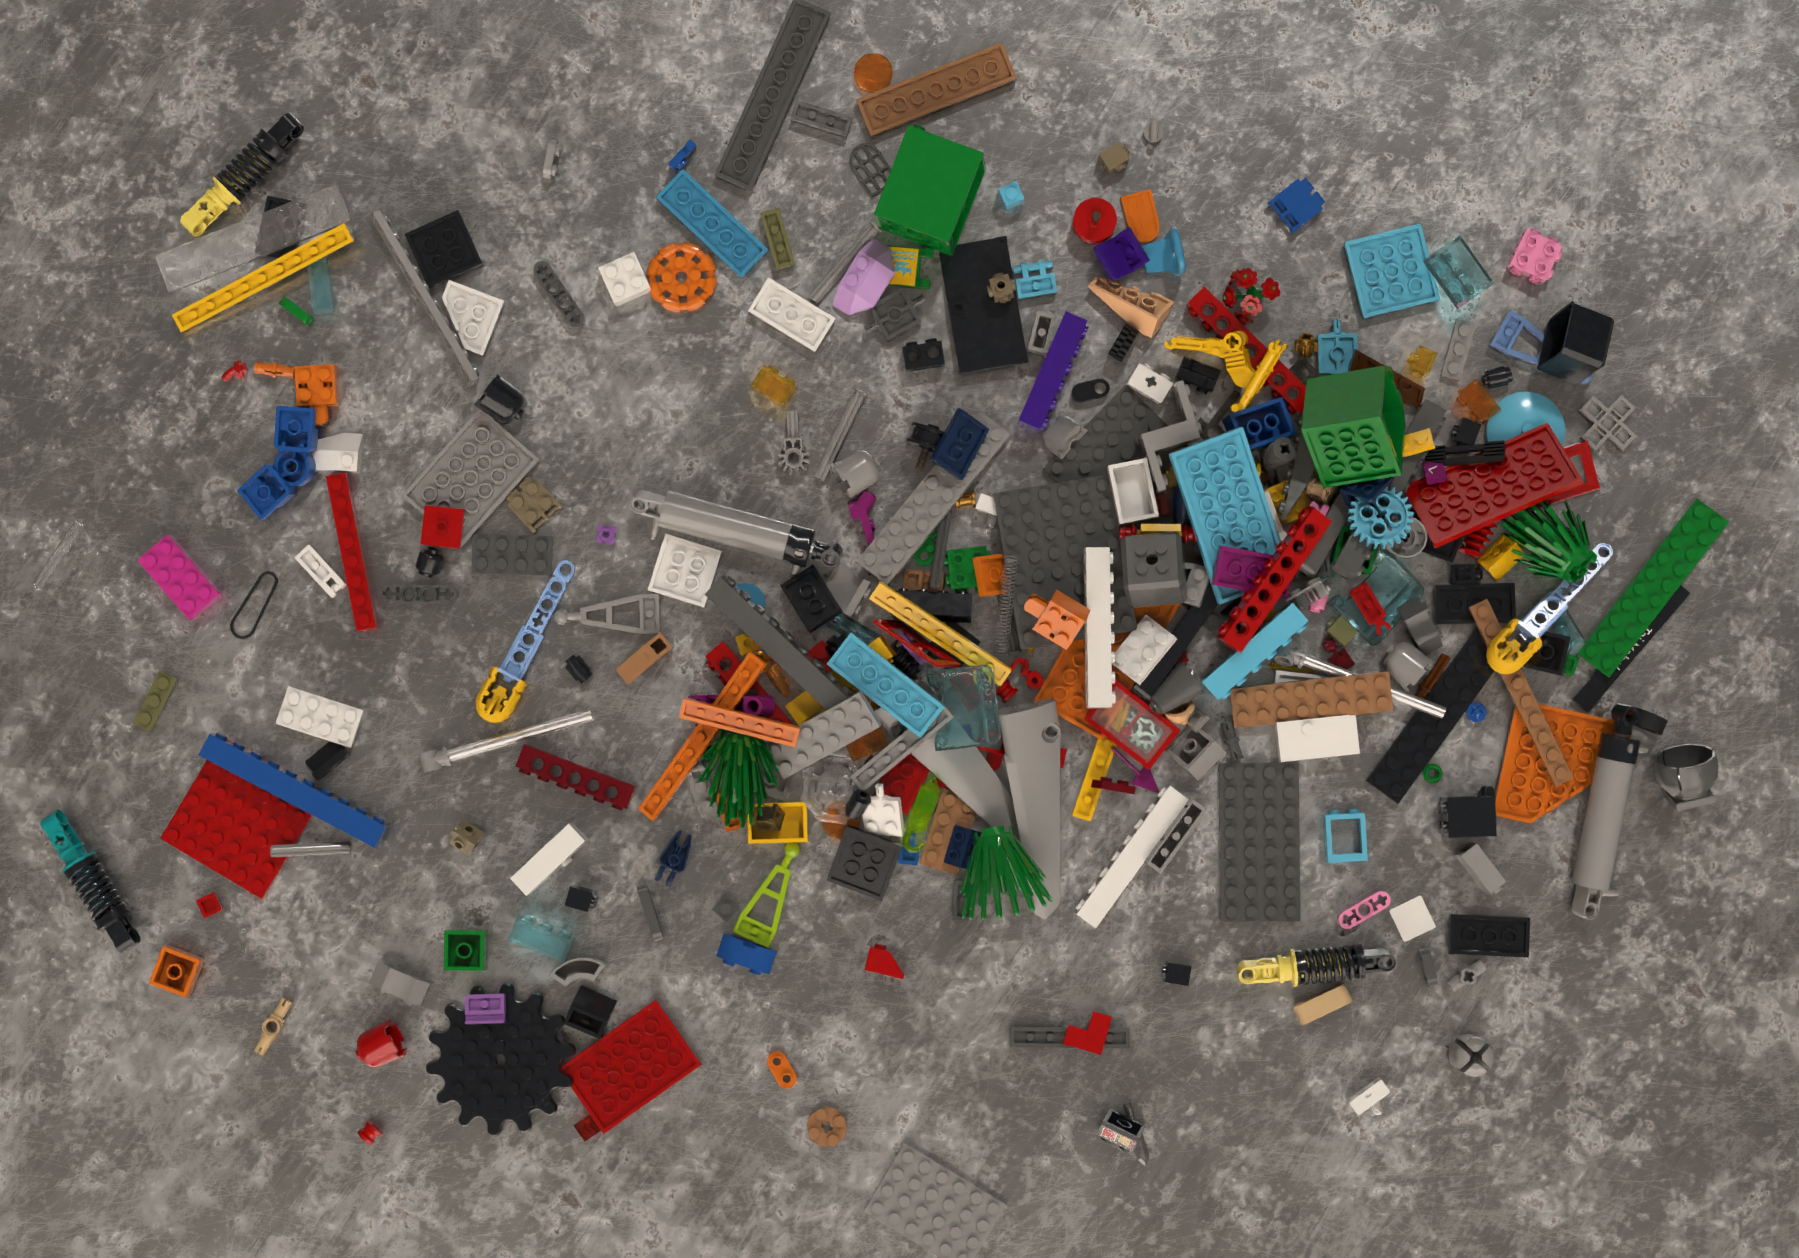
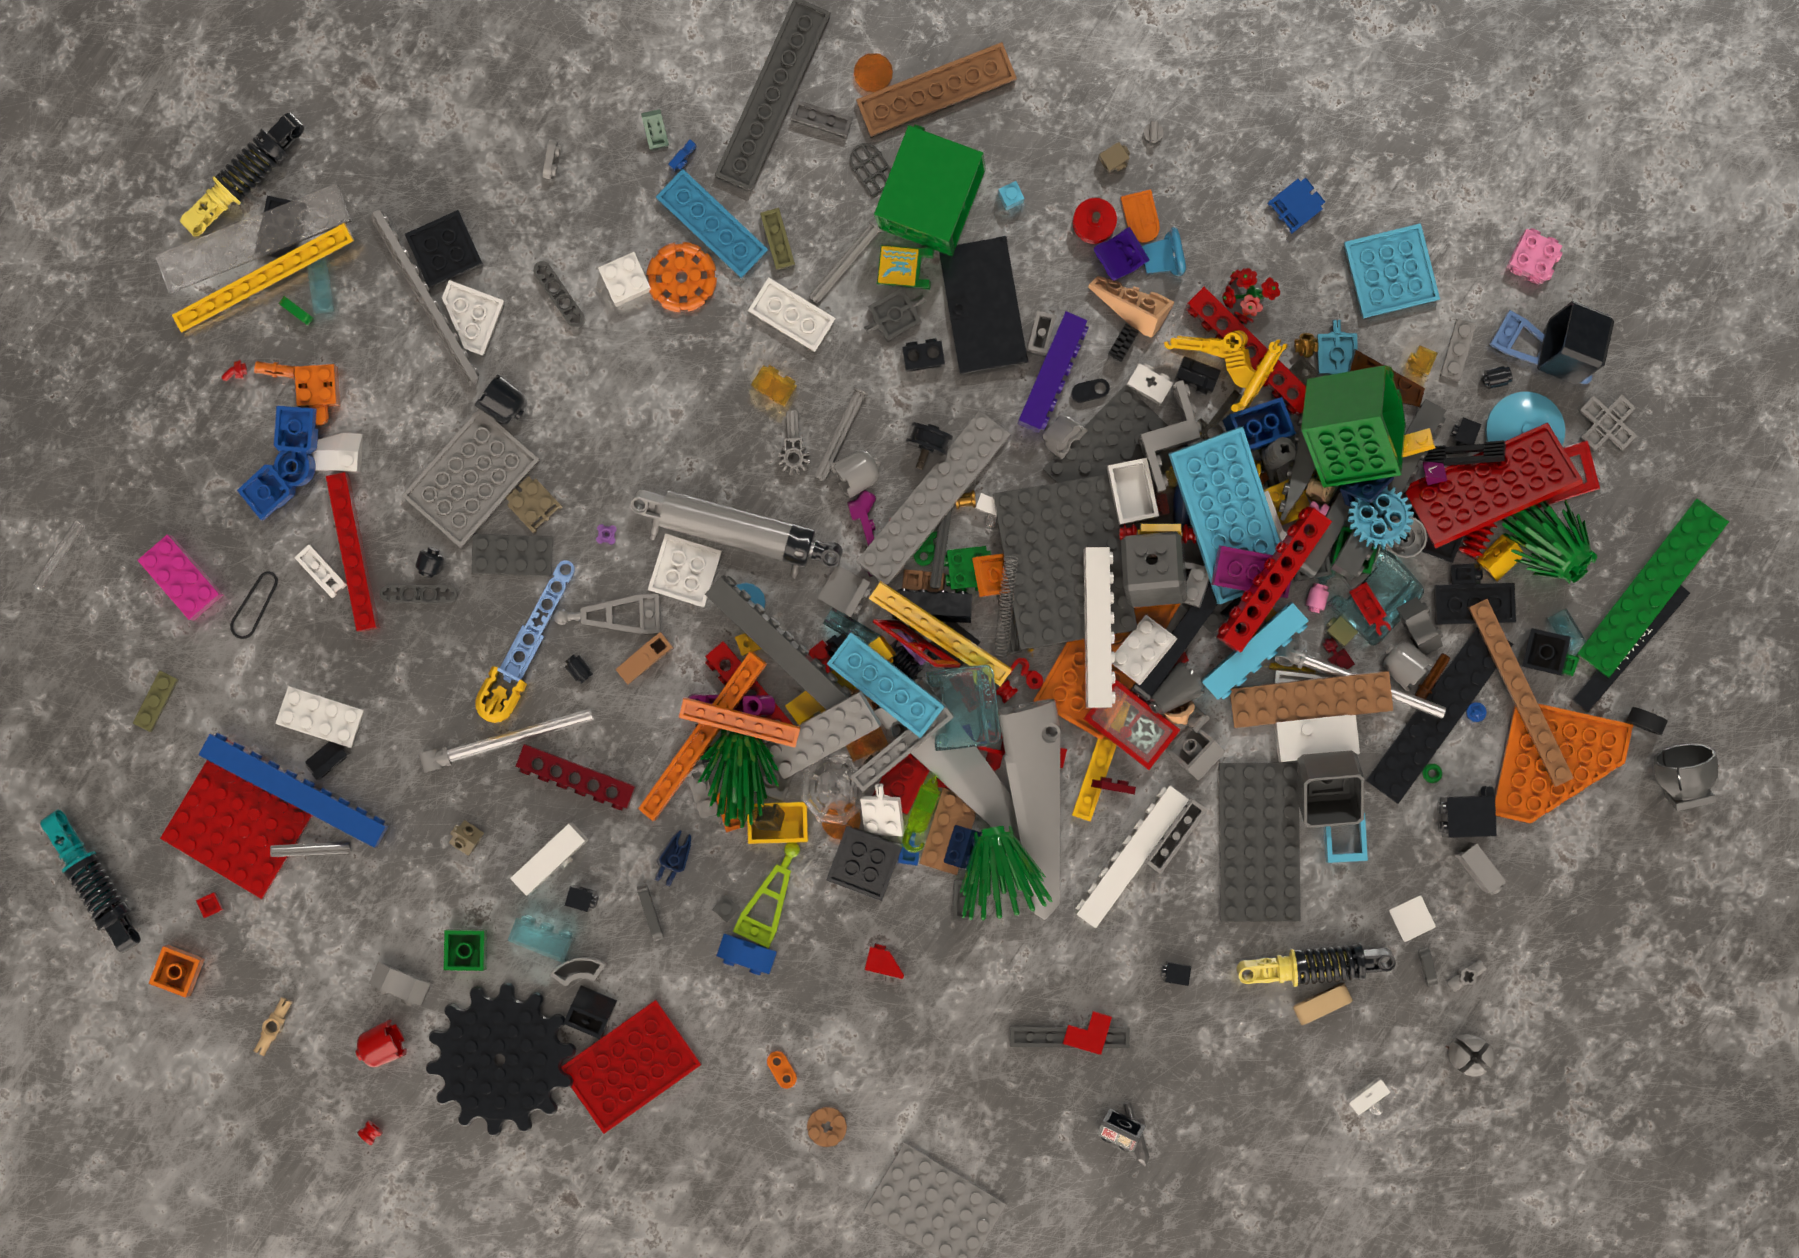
(442, 527): red plate -> none
(485, 1008): medium lavender plate -> none
(587, 1127): clear red plate -> none
(655, 129): none -> sand green tile
(774, 674): clear orange plate -> none
(811, 598): black plate -> none
(857, 804): black brick -> none
(865, 279): lavender wedge -> none
(959, 444): dark blue tile -> none
(1001, 295): dark tan brick -> none
(1036, 285): medium azure plate -> none
(1057, 619): orange brick -> none
(1144, 777): magenta piece -> none
(1231, 740): dark grey pin -> none
(1312, 586): light grey hinge -> none
(1330, 789): none -> dark grey plate
(1373, 897): bright pink beam -> none
(1458, 272): clear light blue piece -> none
(1478, 401): clear orange bracket -> none
(1489, 935): black plate -> none
(1531, 631): piece -> none
(1605, 812): light grey piece -> none

